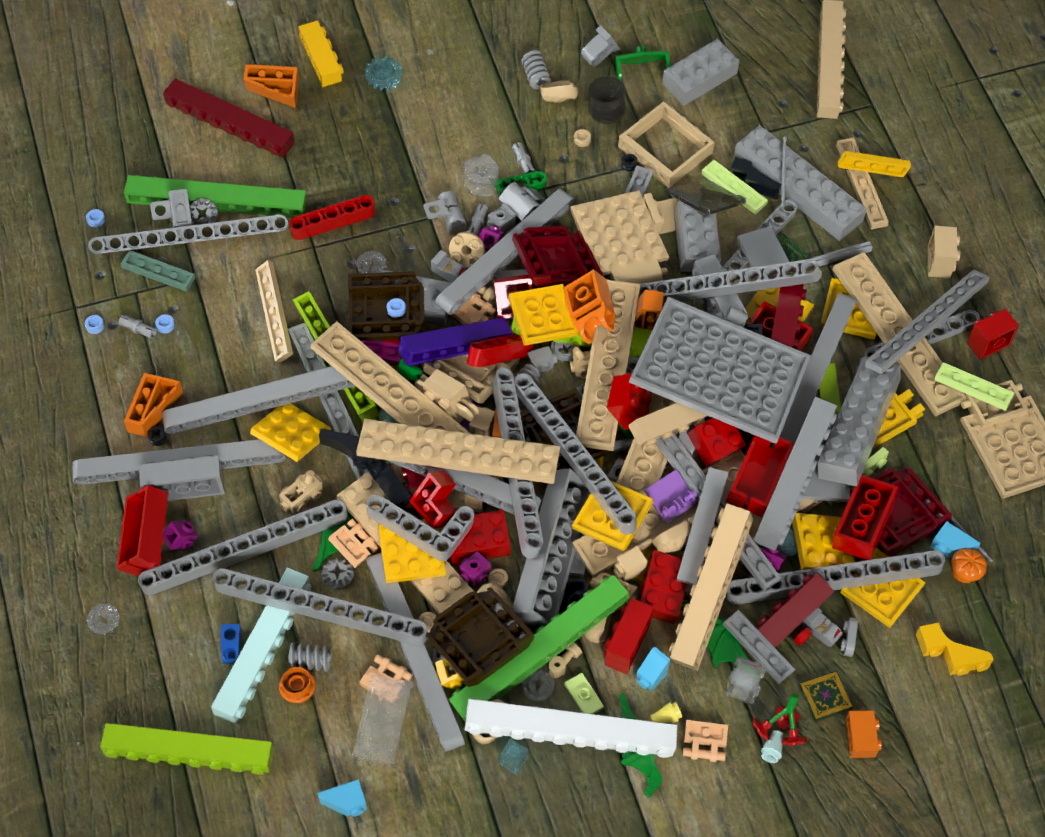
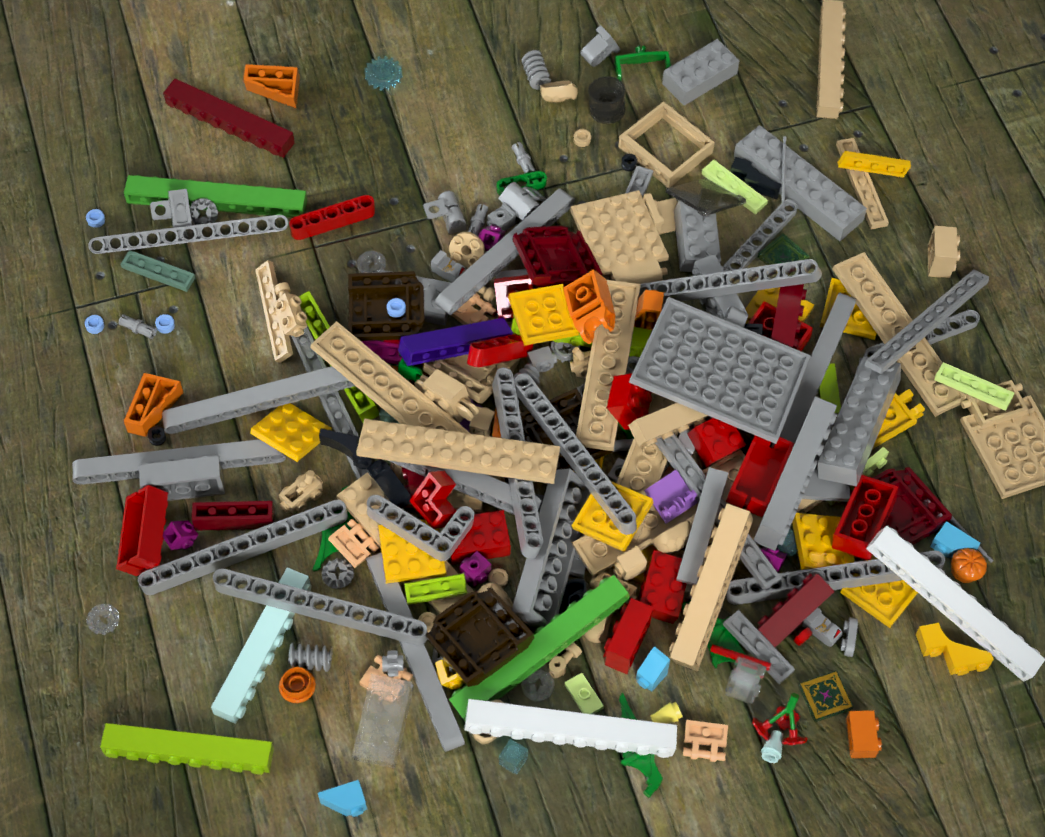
(230, 642): blue leg -> none
(232, 515): none -> dark red brick
(289, 311): none -> tan brick
(320, 53): yellow brick -> none
(392, 663): none -> light grey gear
(435, 589): none -> lime tile
(481, 175): clear brick -> none
(733, 655): none -> red bar
(762, 248): light grey tile -> none
(842, 254): light grey axle -> none
(956, 603): none -> white brick
(992, 333): red brick -> none

